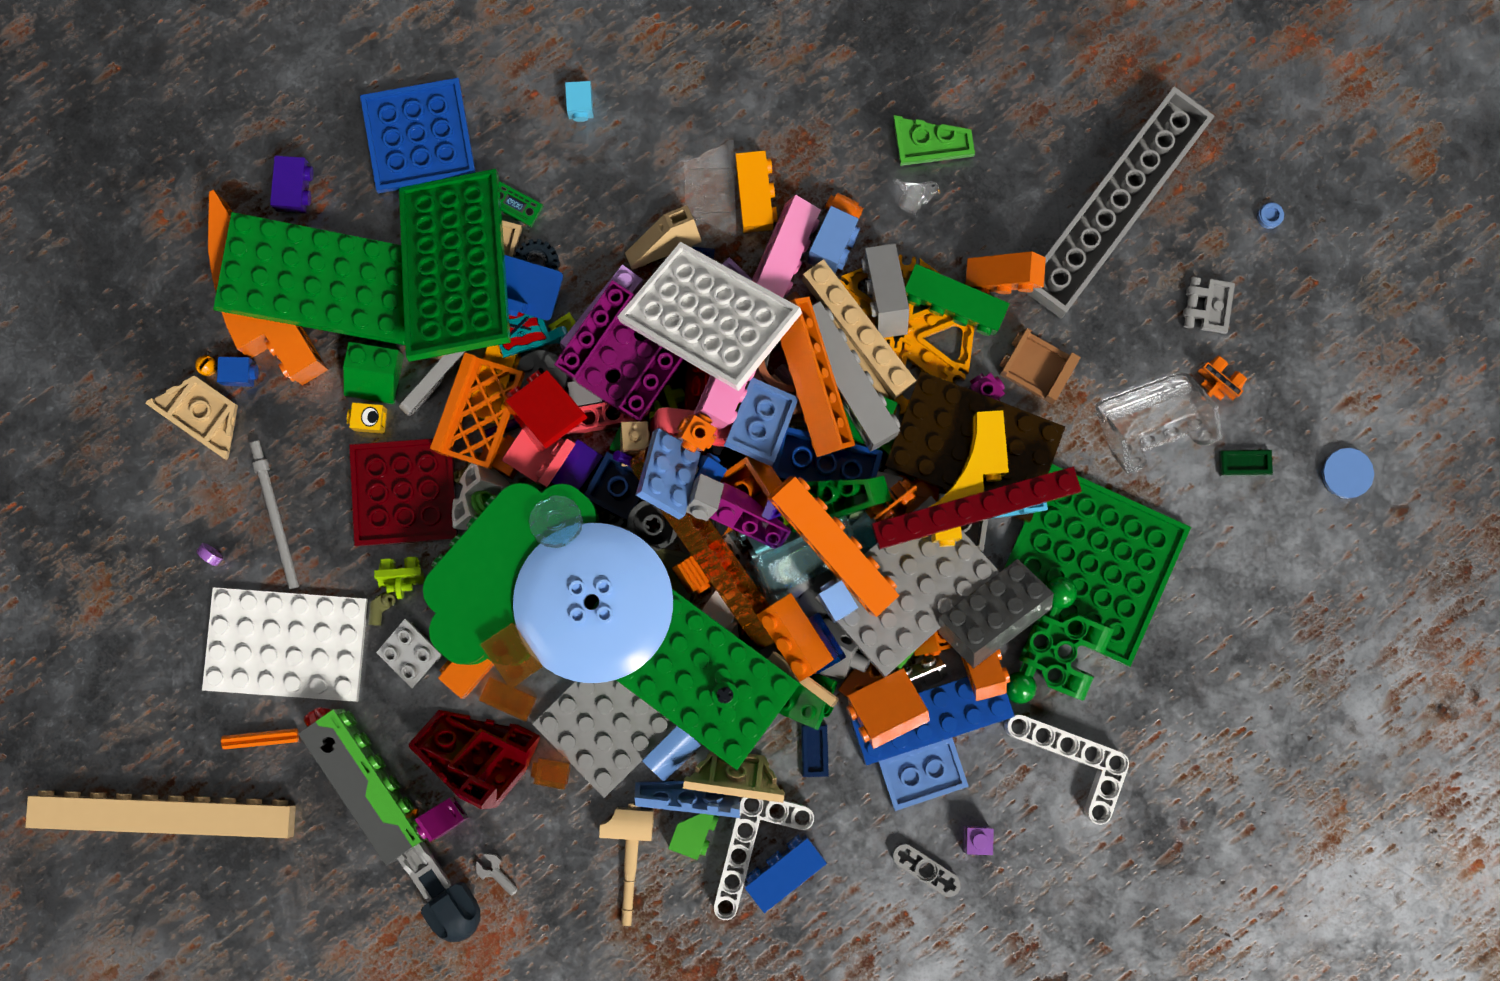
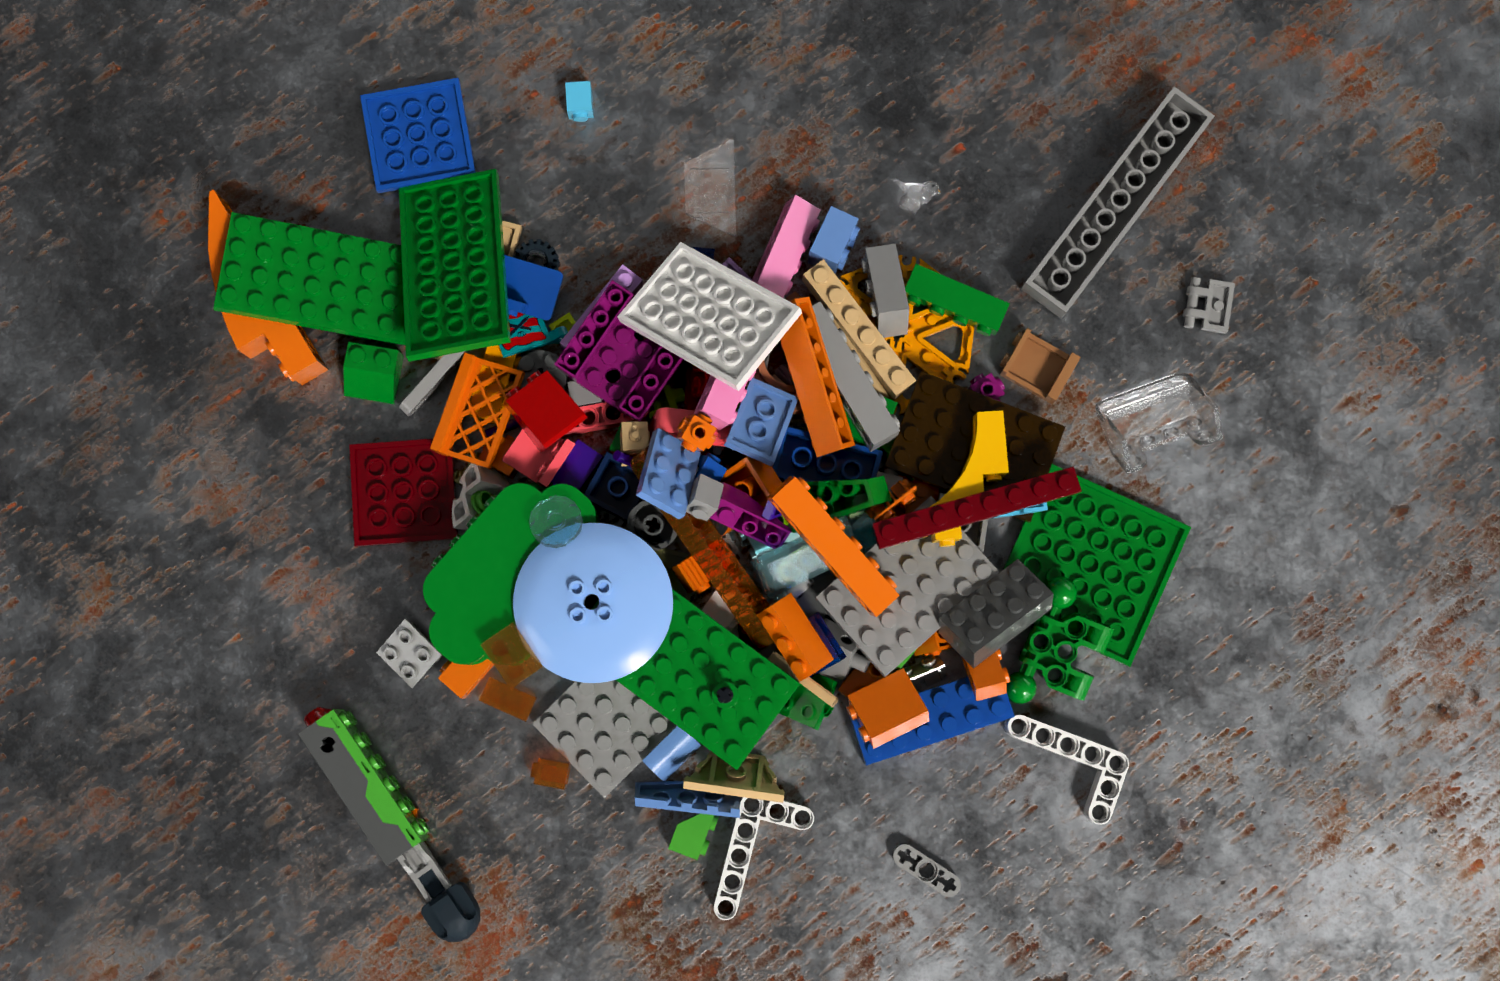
(160, 816): tan brick -> none
(200, 413): tan wing -> none
(209, 368): light orange hinge -> none
(209, 554): medium lavender tile -> none
(237, 371): blue brick -> none
(259, 738): orange axle -> none
(261, 467): light grey bar -> none
(285, 644): white plate -> none
(291, 184): dark purple brick -> none
(367, 418): yellow brick -> none
(378, 606): olive arm -> none
(399, 579): lime hips -> none
(440, 819): magenta slope -> none
(475, 756): dark red wedge -> none
(496, 873): light grey bar -> none
(519, 205): green tile -> none
(633, 825): tan piece -> none
(664, 237): tan slope -> none
(755, 191): light orange brick -> none
(784, 872): blue brick -> none
(814, 751): dark blue tile -> none
(837, 600): light blue brick -> none
(844, 204): orange brick -> none
(923, 774): medium blue plate -> none
(930, 142): bright green wing -> none
(978, 840): medium lavender brick -> none
(1006, 272): orange brick -> none
(1218, 383): orange hips -> none
(1245, 462): dark green tile -> none
(1270, 215): medium blue tile -> none
(1347, 473): medium blue tile -> none

